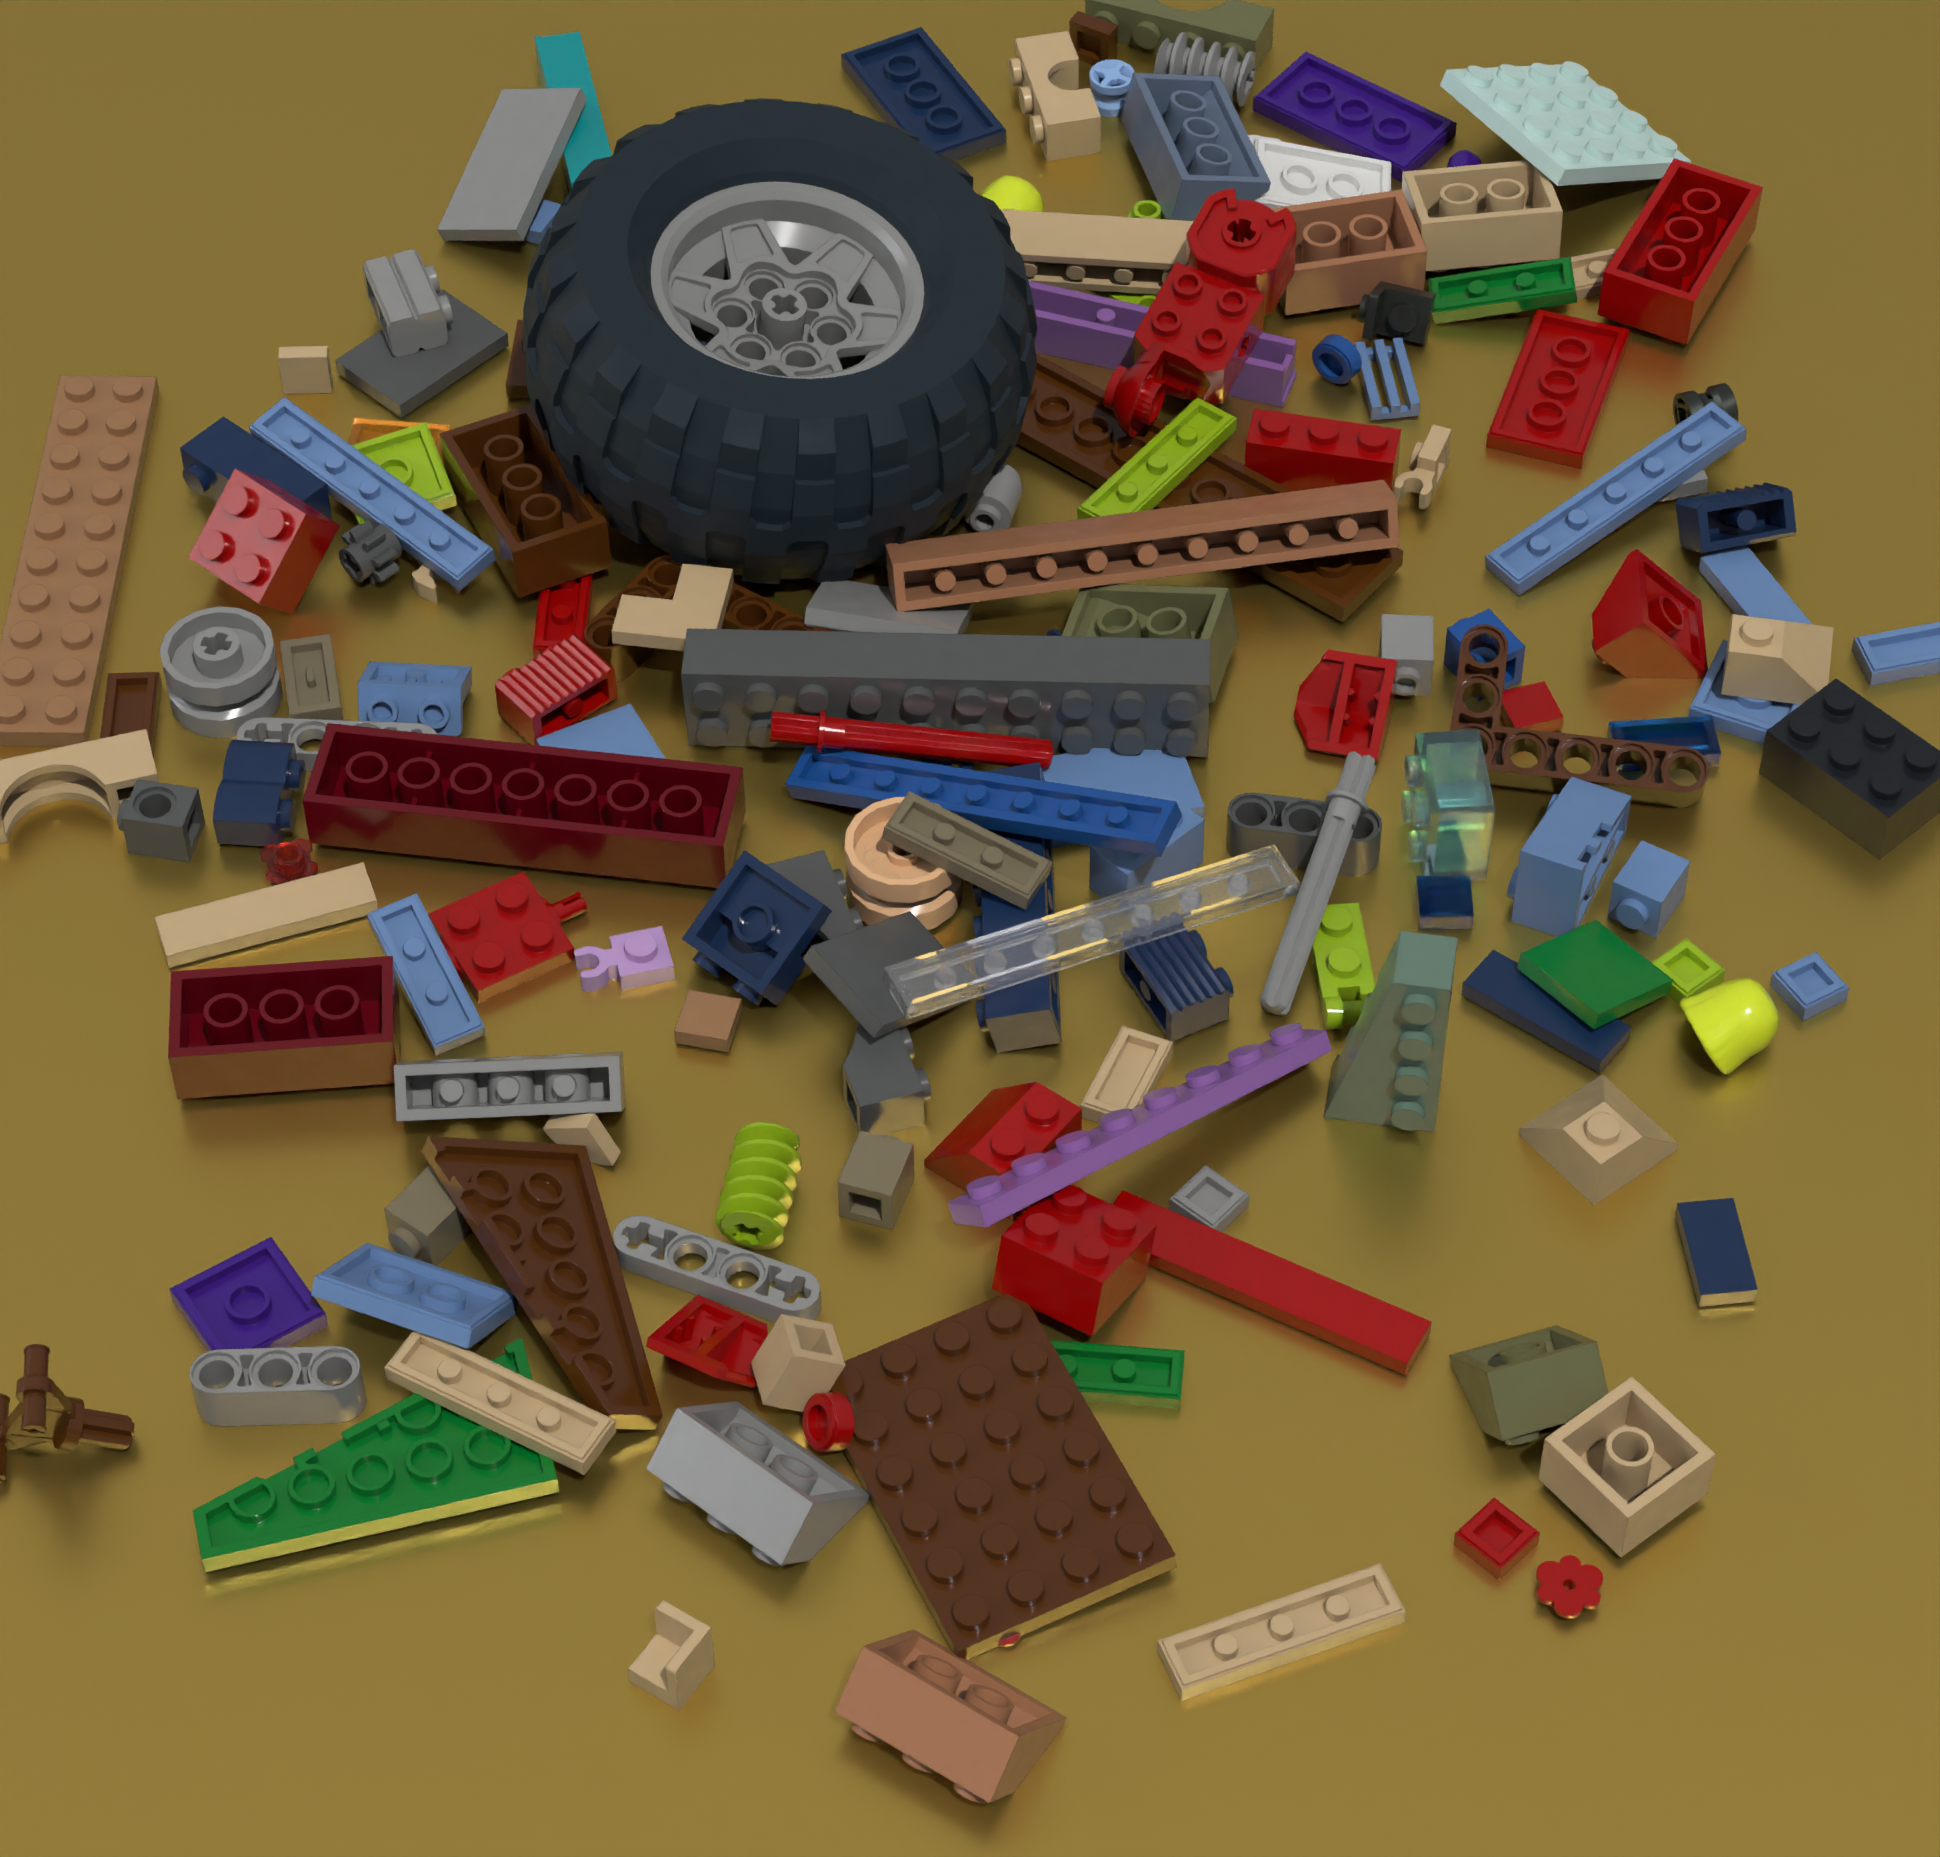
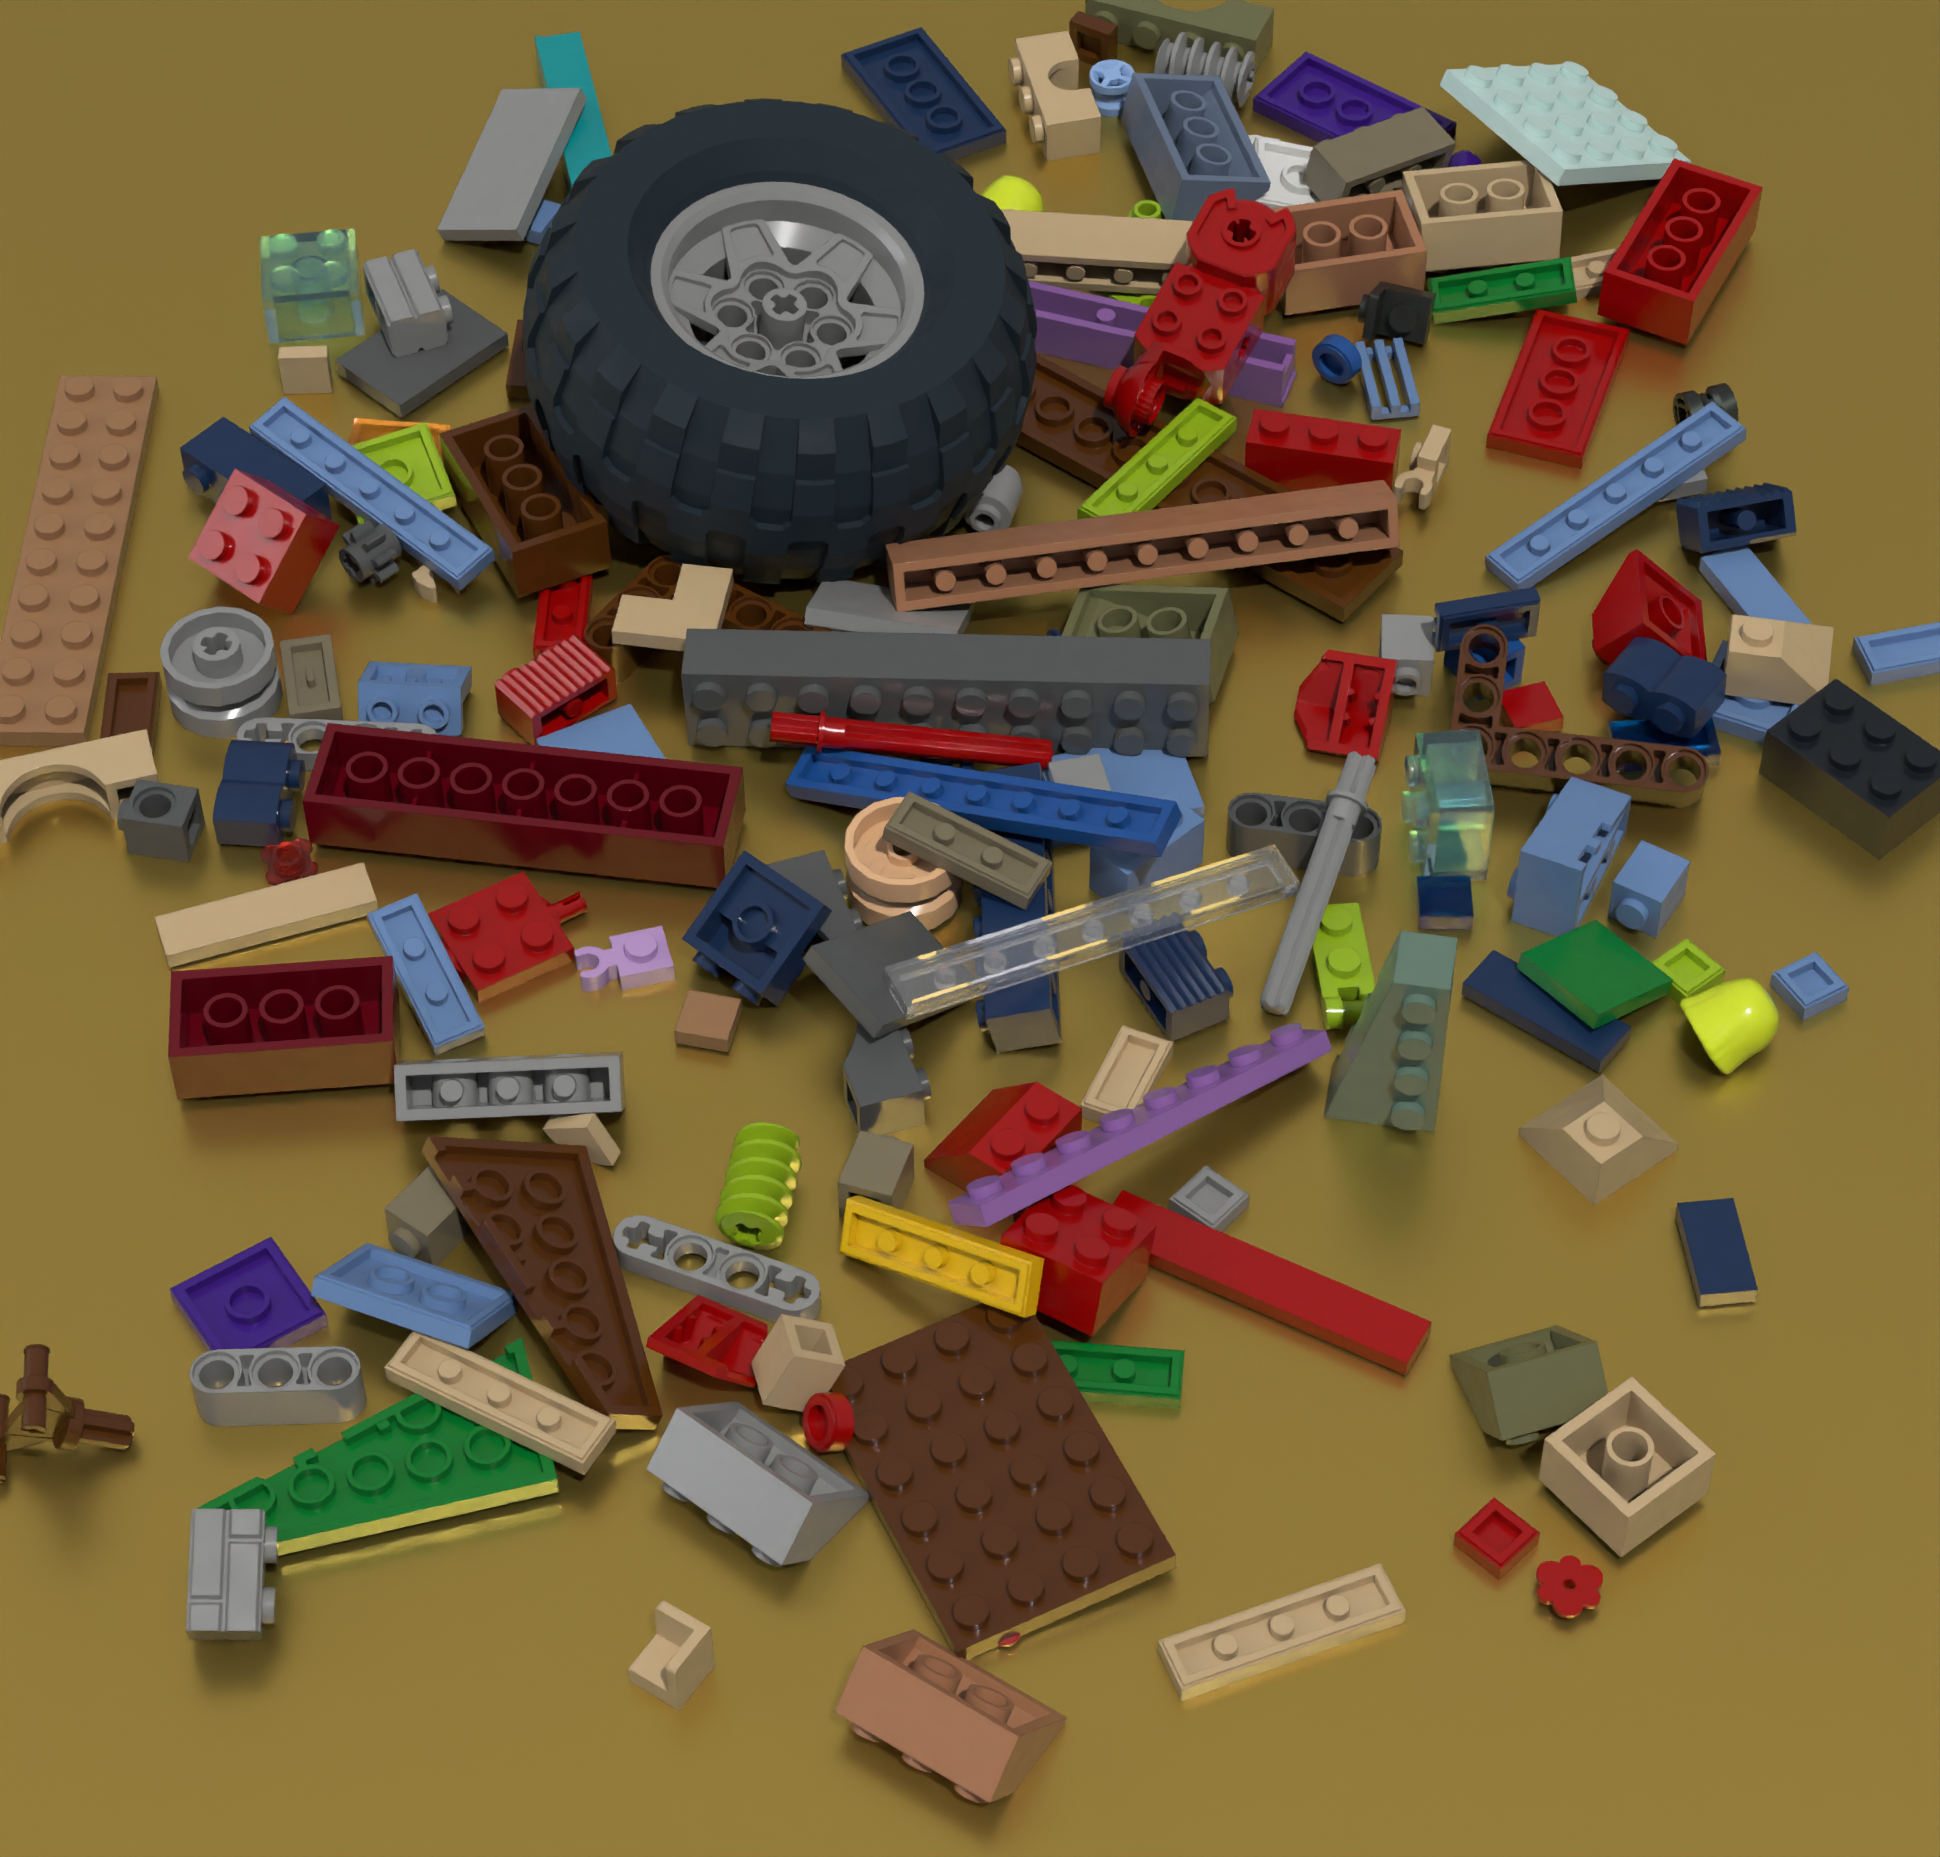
(228, 1574): none -> light grey brick
(311, 285): none -> clear light blue brick
(941, 1256): none -> yellow tile
(1079, 771): none -> light grey tile
(1377, 155): none -> dark tan brick
(1509, 611): none -> dark blue tile
(1664, 687): none -> dark blue brick

